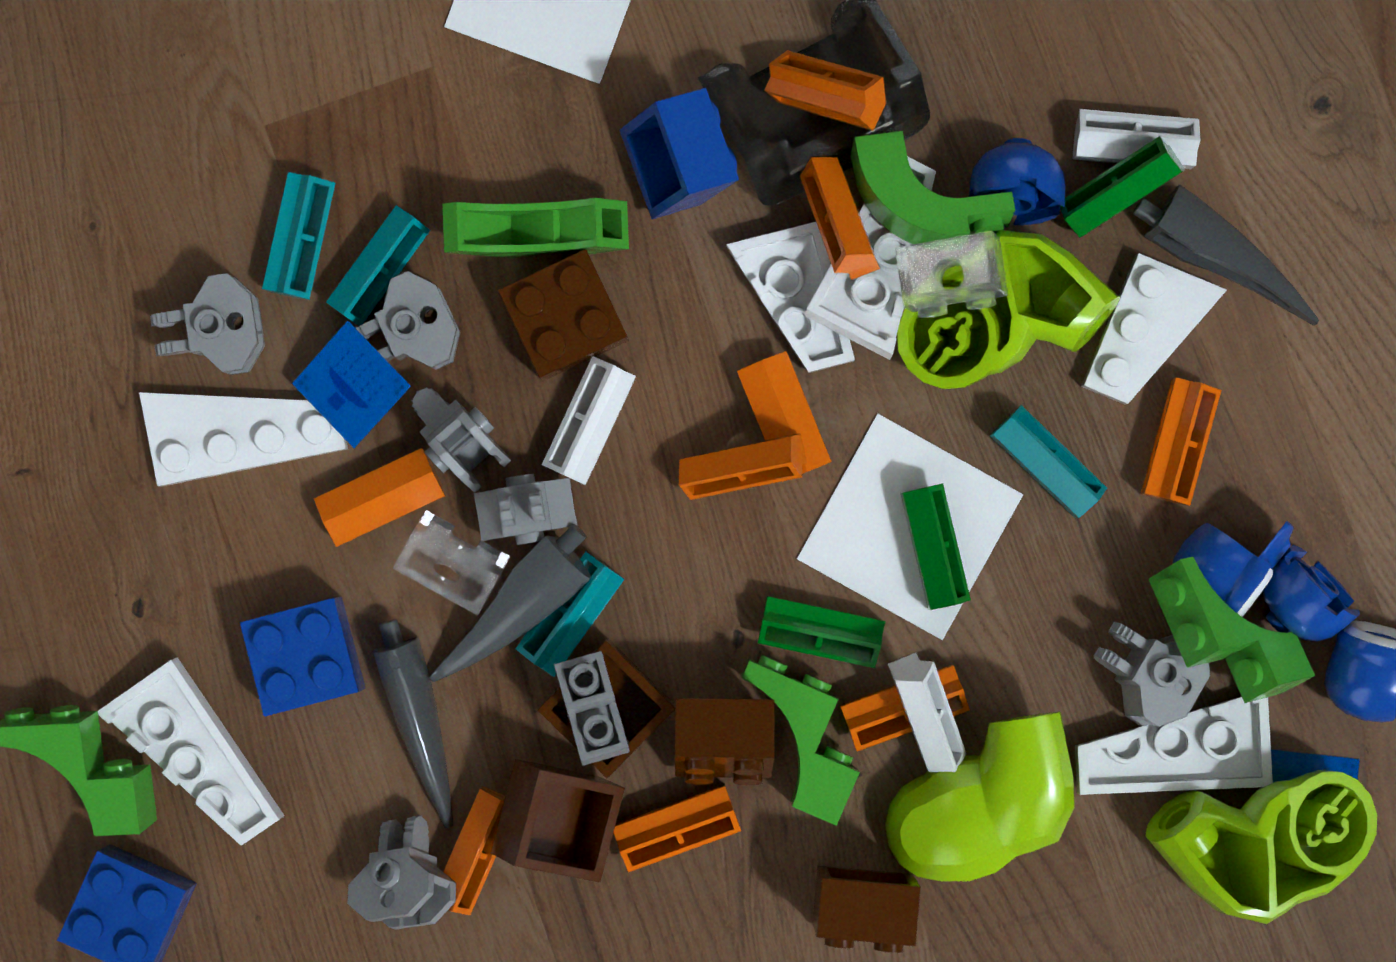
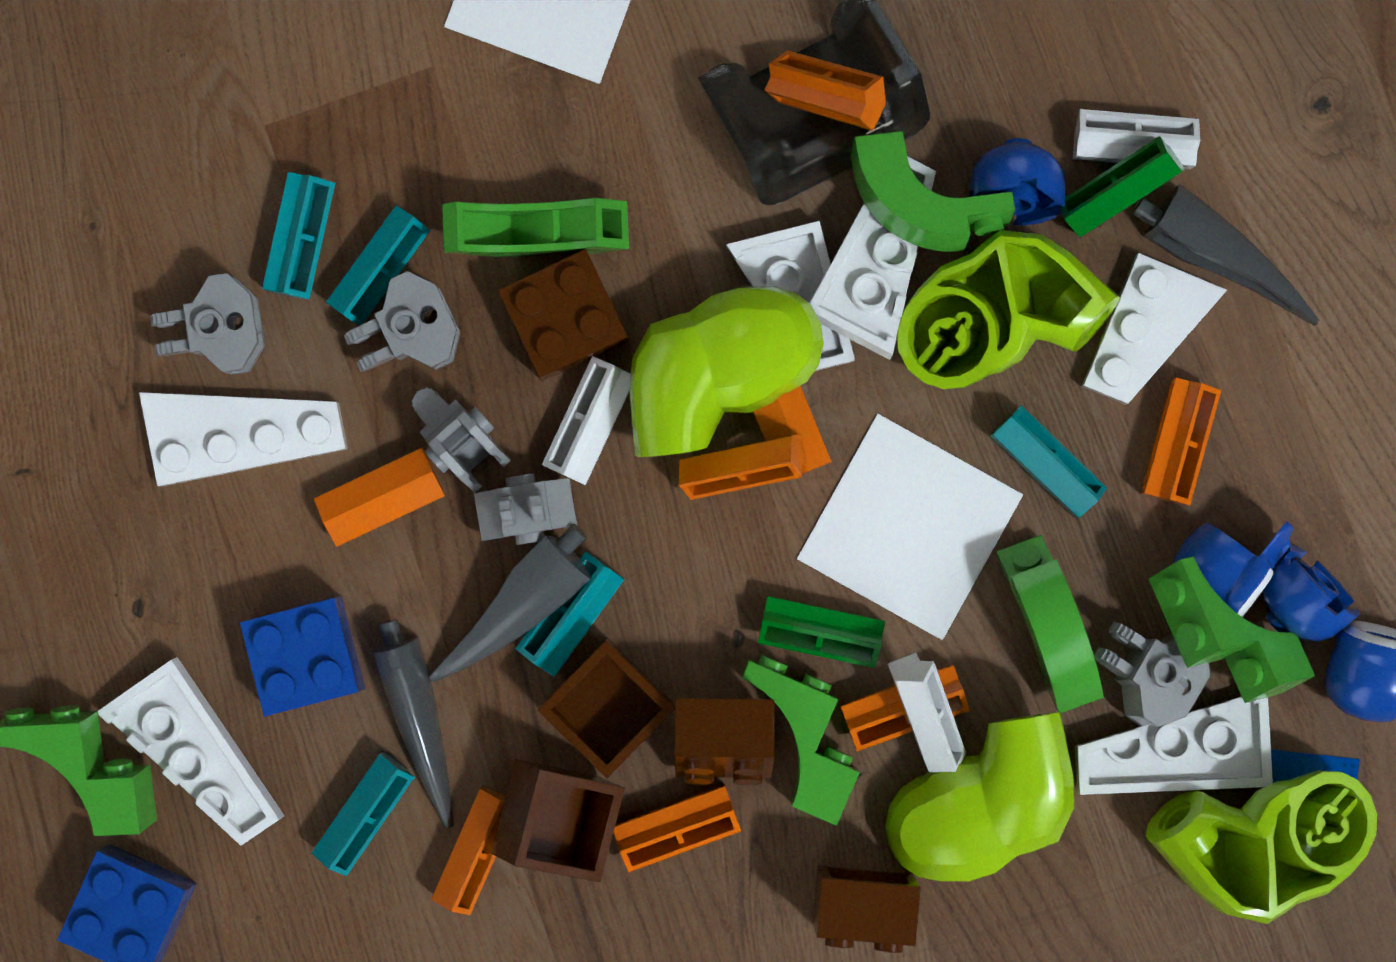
(351, 384): clear blue sticker -> none
(363, 814): none -> teal piece
(402, 879): light grey hinge -> none
(434, 544): clear brick -> none
(591, 708): light grey slope -> none
(679, 153): blue piece -> none
(719, 358): none -> lime piece
(838, 217): orange piece -> none
(924, 264): clear brick -> none
(935, 547): green piece -> none
(1053, 624): none -> bright green arch

